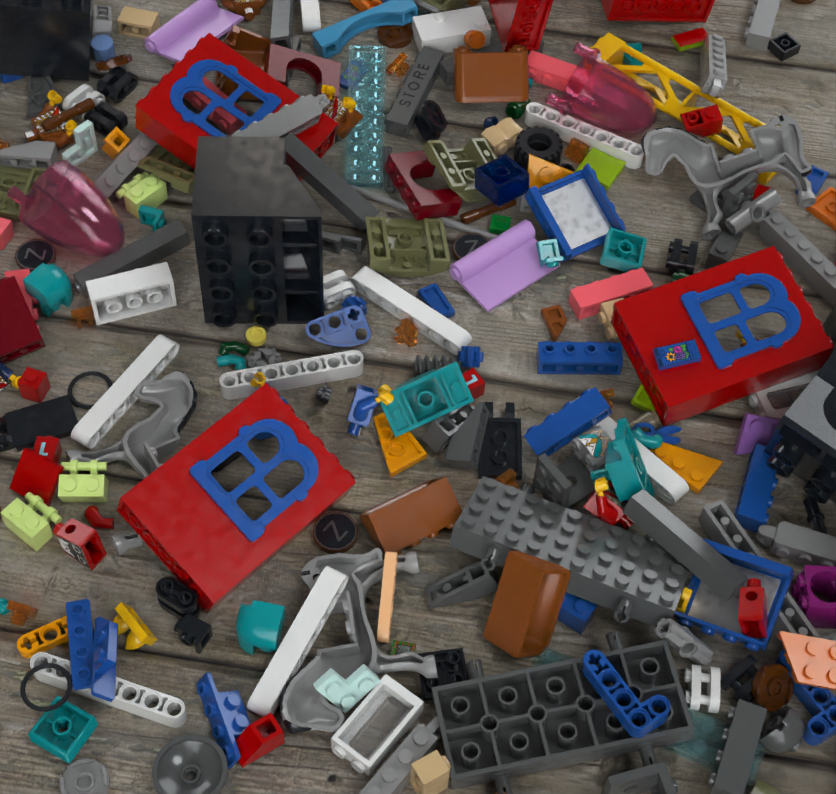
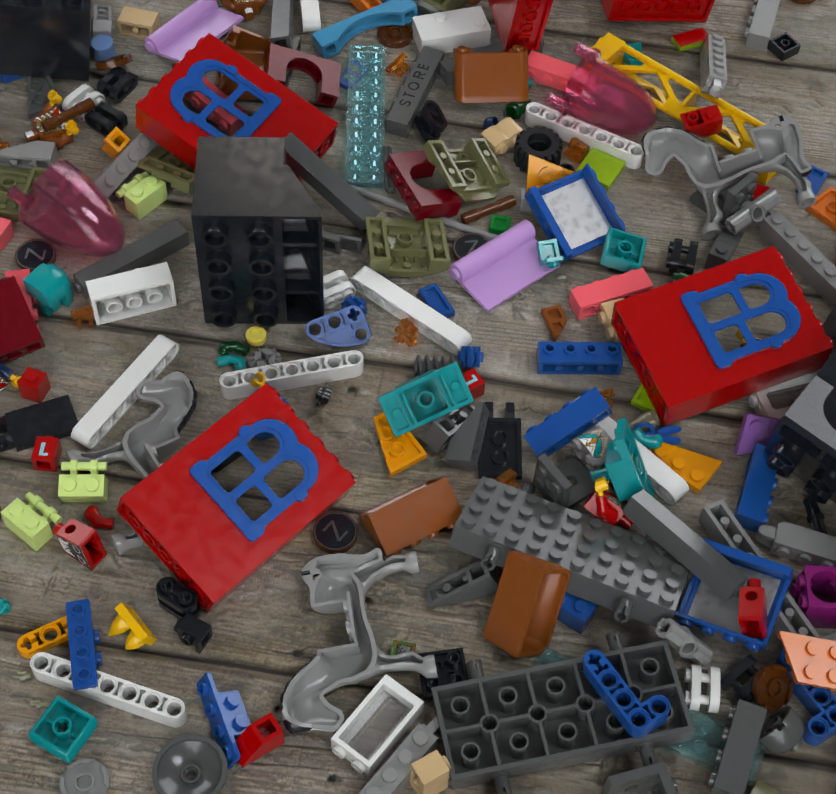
(21, 612): clear orange tile -> none
(36, 475): red tile -> none
(58, 704): black tyre -> none
(85, 144): light aqua plate -> none
(89, 373): black tyre -> none
(104, 659): blue bracket -> none
(152, 217): teal bracket -> none
(260, 626): teal brick -> none
(290, 118): light grey hinge -> none
(298, 641): white beam -> none
(341, 111): torso -> none
(346, 692): light aqua plate -> none
(363, 404): blue torso -> none
(387, 597): light nougat beam -> none
(478, 39): orange wheel -> none
(501, 180): clear blue brick -> none
(676, 354): tile -> none
(684, 600): yellow tile -> none

